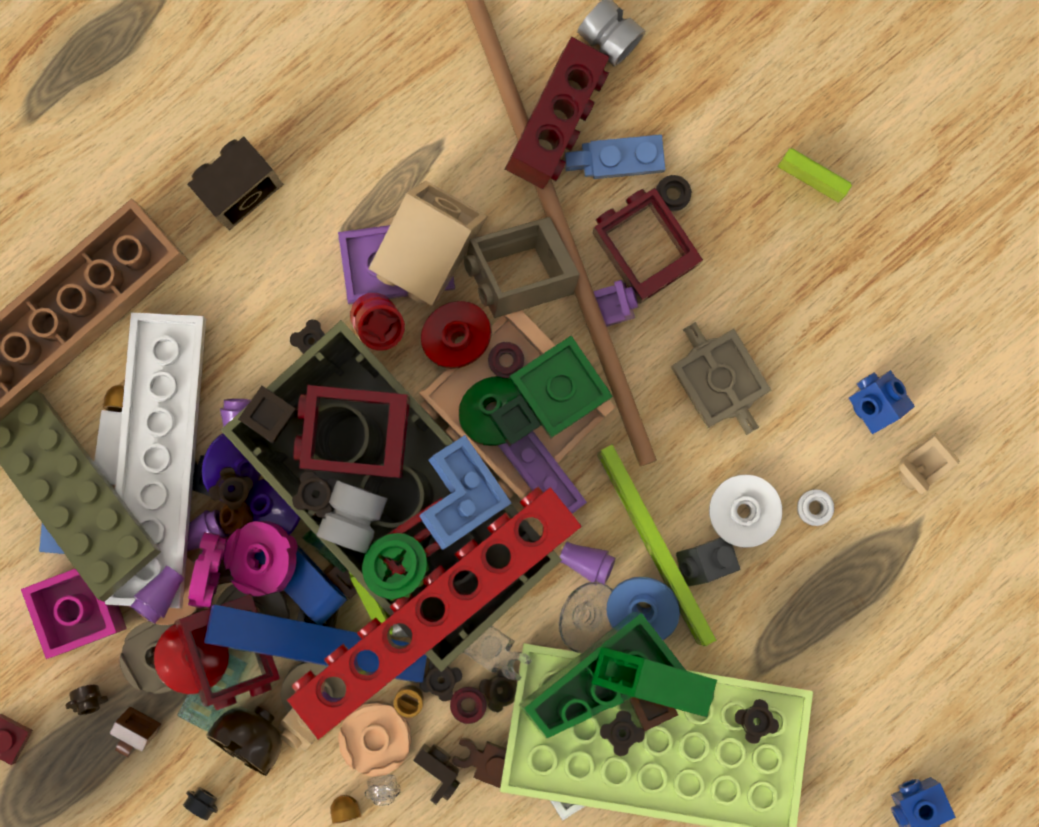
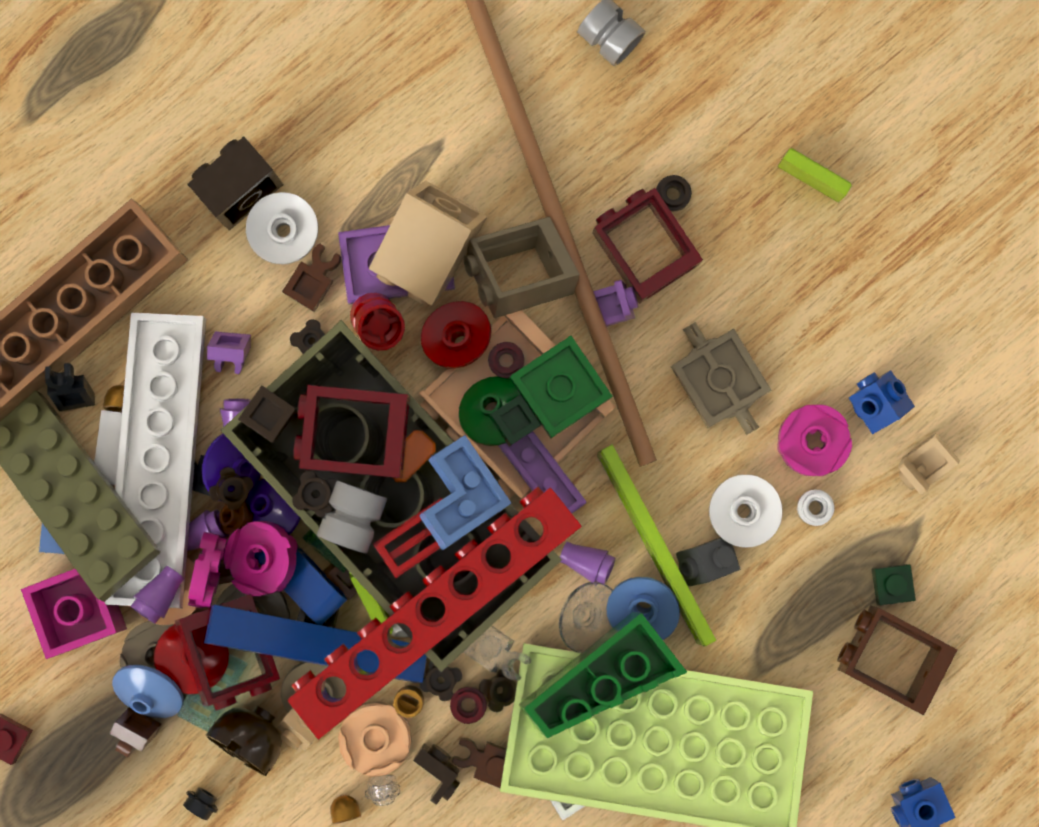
(67, 389): none -> black plate
(86, 699): dark brown plate -> none
(147, 691): none -> medium blue dish
(229, 348): none -> medium lavender tile
(274, 212): none -> white dish
(309, 283): none -> reddish brown plate
(394, 548): green gear -> none
(417, 451): none -> orange piece
(577, 64): dark red brick -> none
(611, 732): dark brown plate -> none
(618, 157): medium blue hinge -> none
(650, 713): reddish brown plate -> none
(654, 682): green slope -> none
(767, 722): dark brown plate -> none
(808, 420): none -> dark pink plate
(893, 584): none -> dark green plate
(929, 675): none -> reddish brown window

